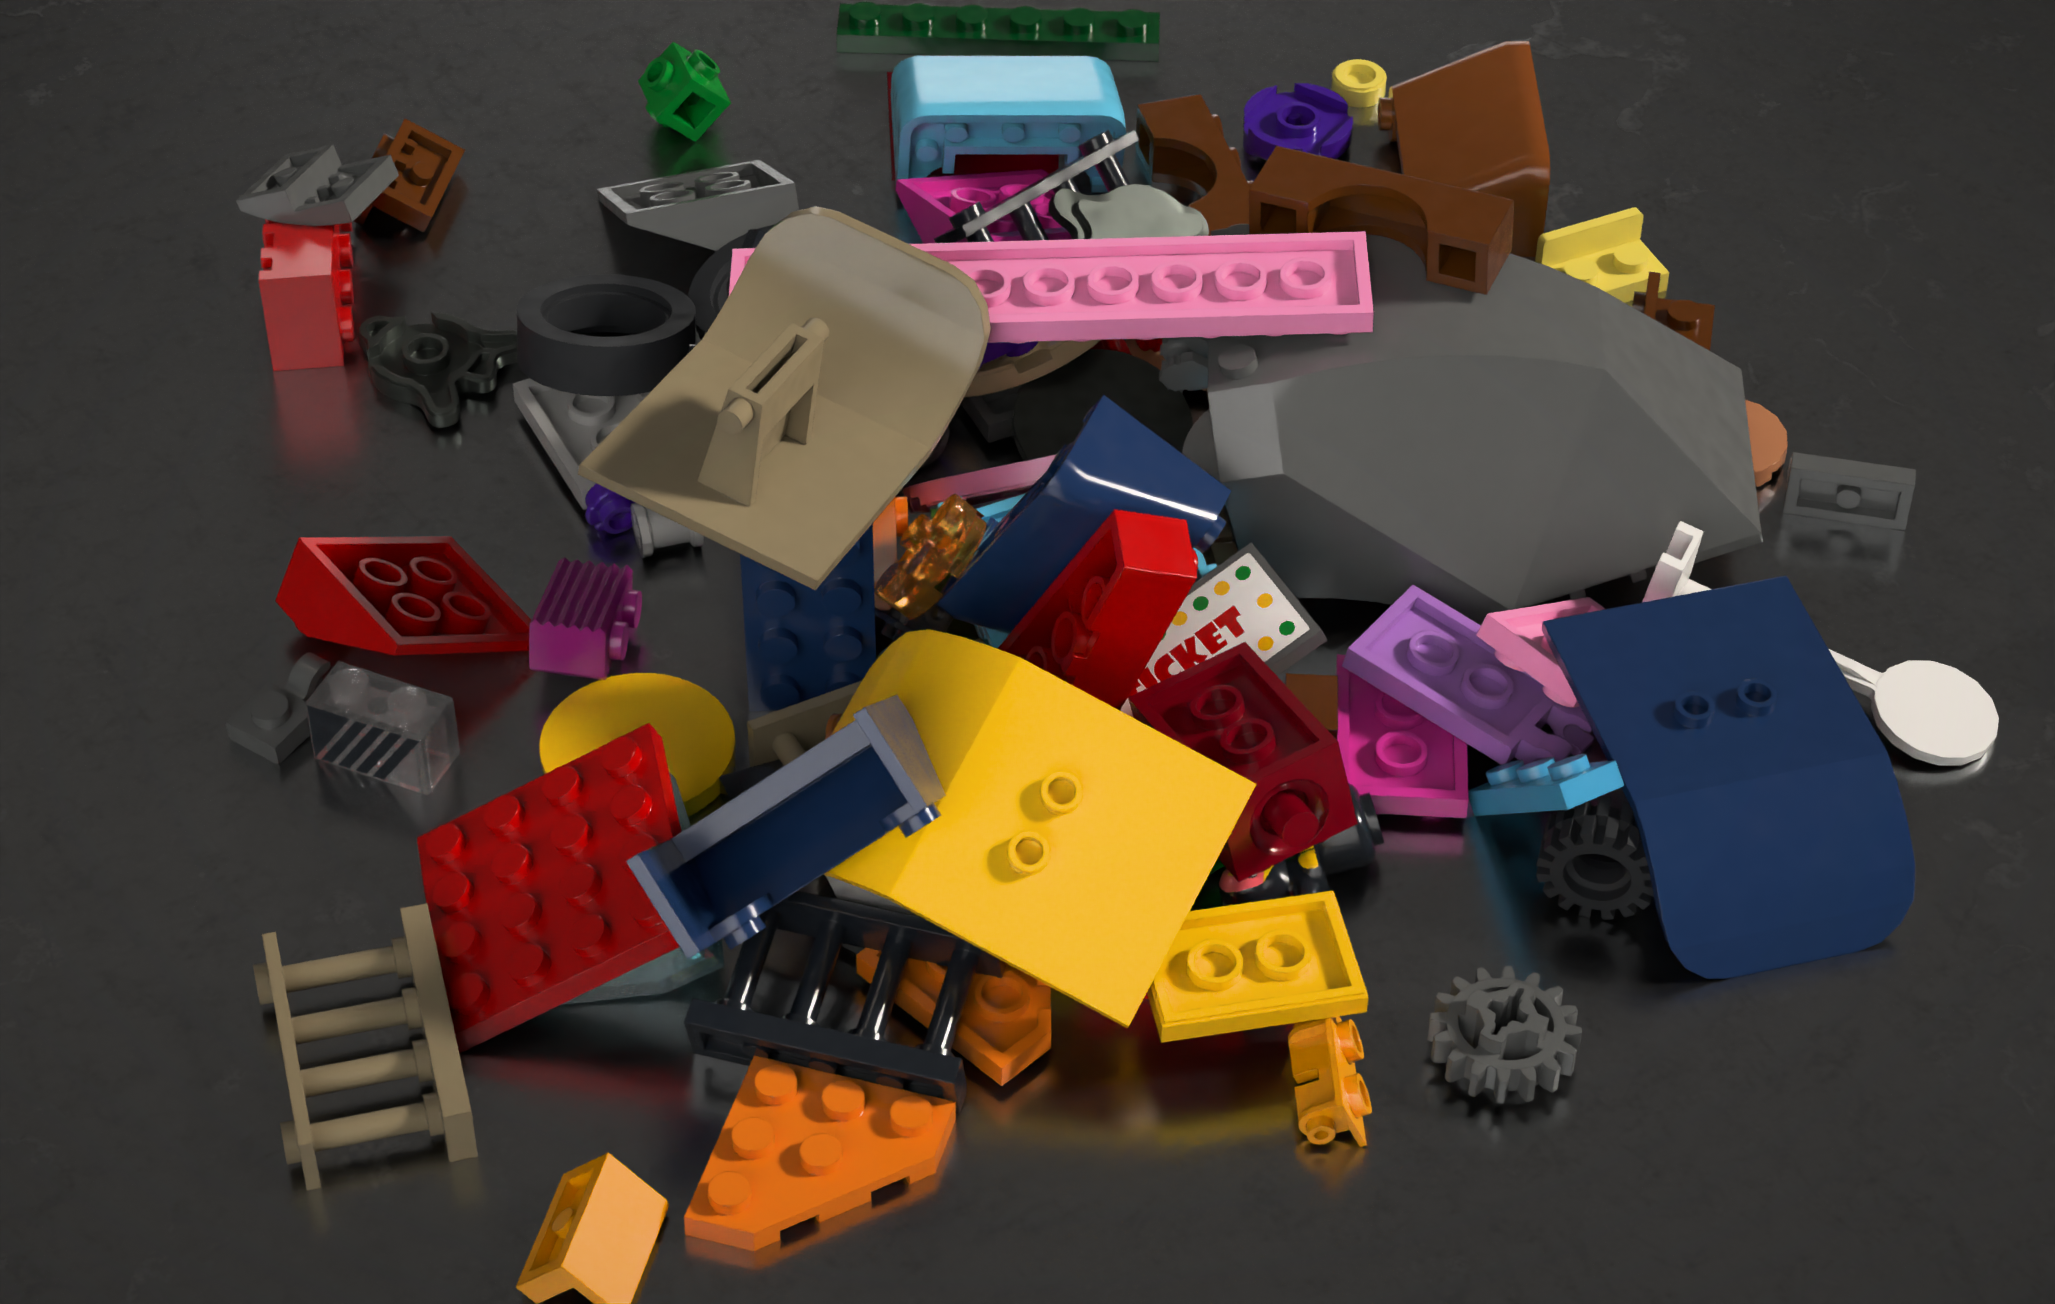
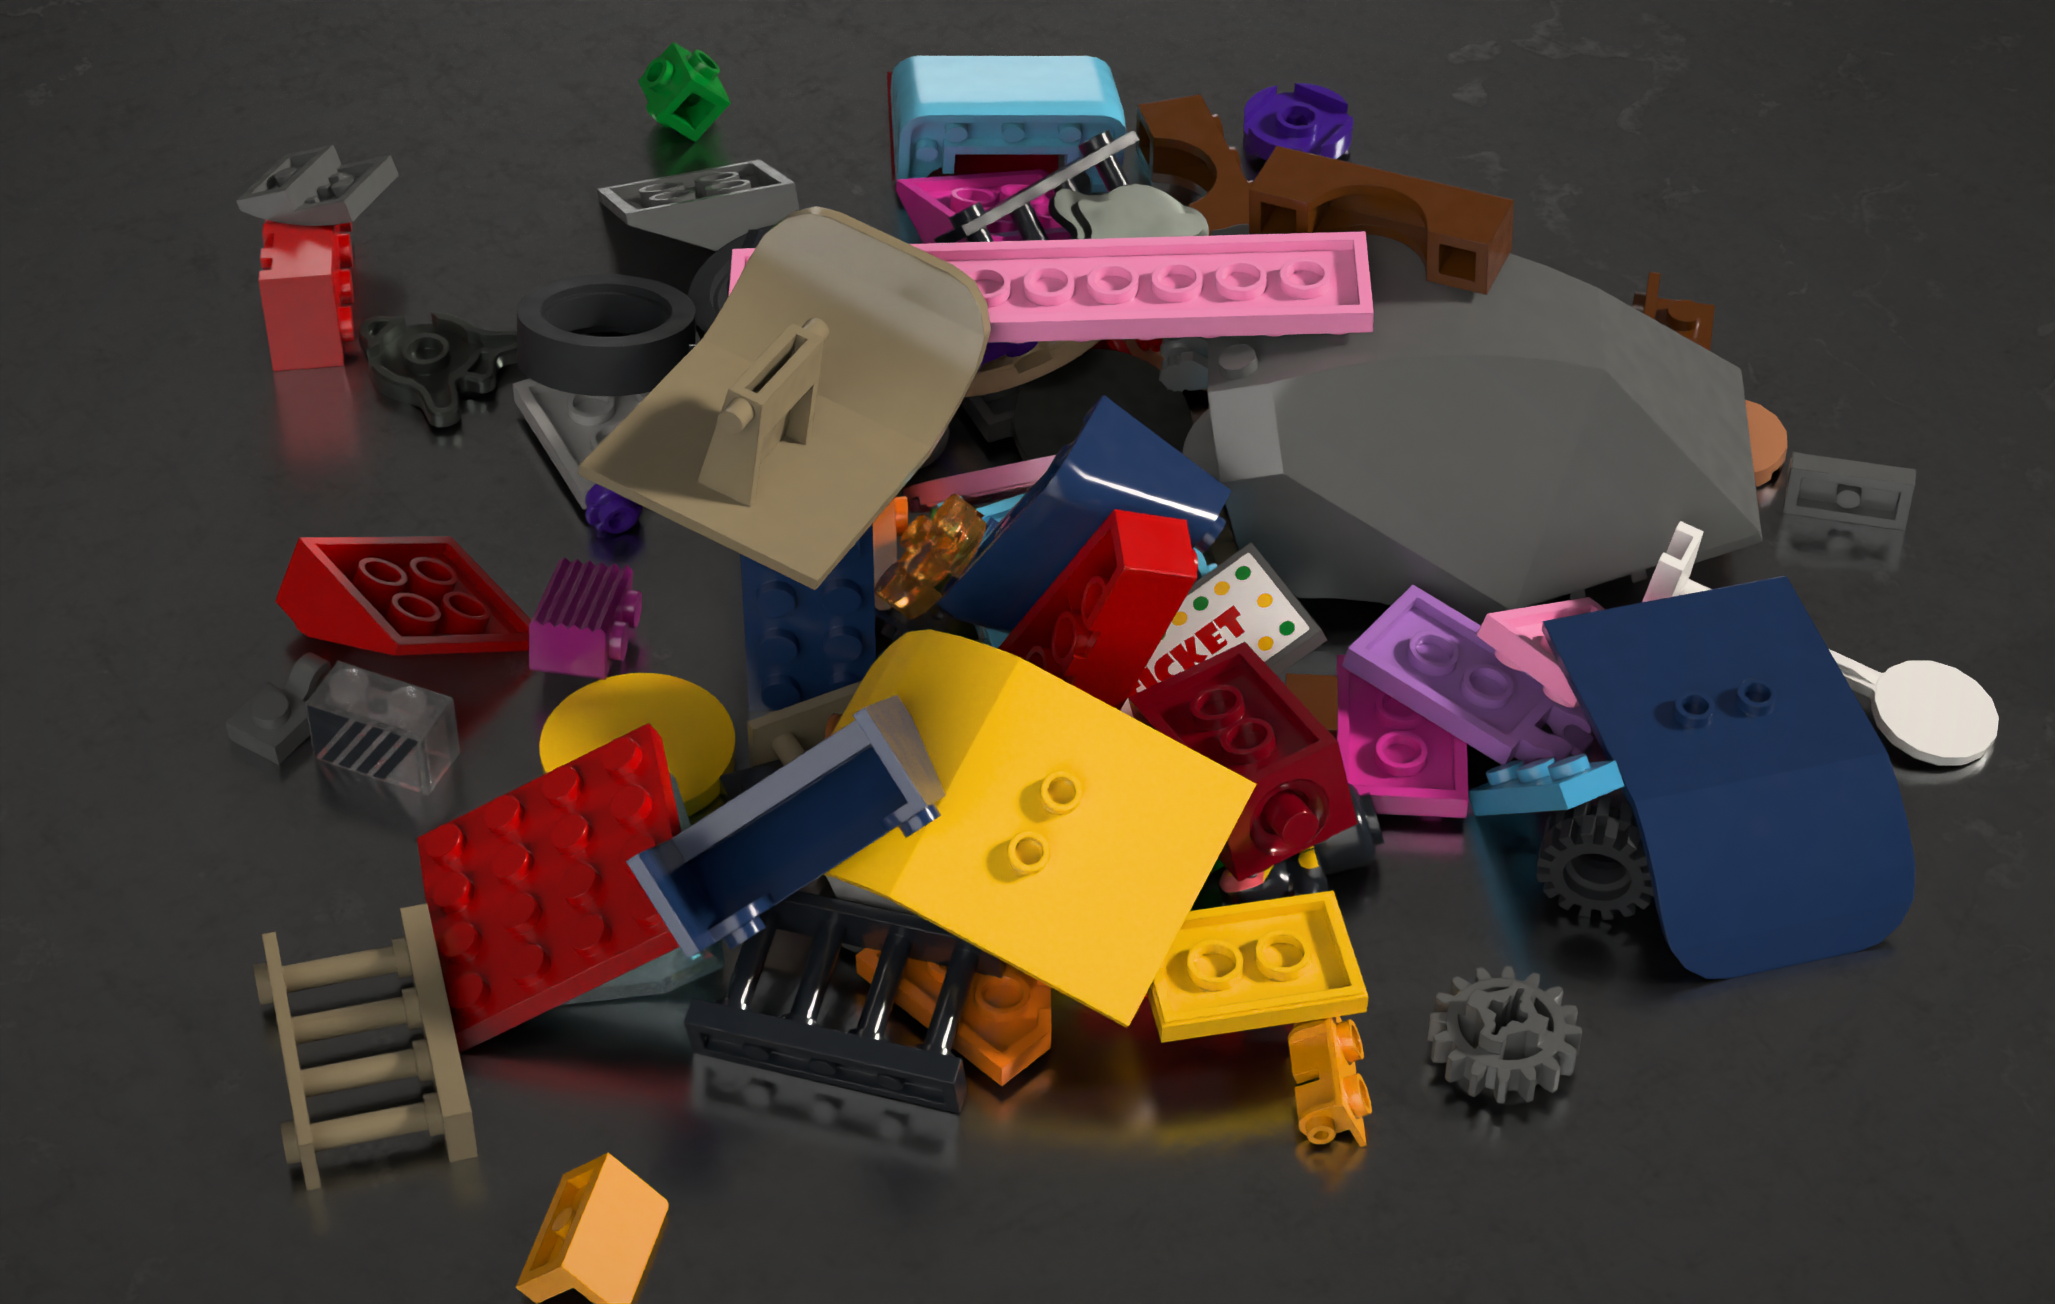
(424, 171): reddish brown bracket -> none
(657, 531): light grey bush -> none
(810, 1148): orange plate -> none
(997, 31): dark green plate -> none
(1359, 82): light yellow tile -> none
(1478, 131): dark orange windscreen -> none
(1604, 254): light yellow bracket -> none

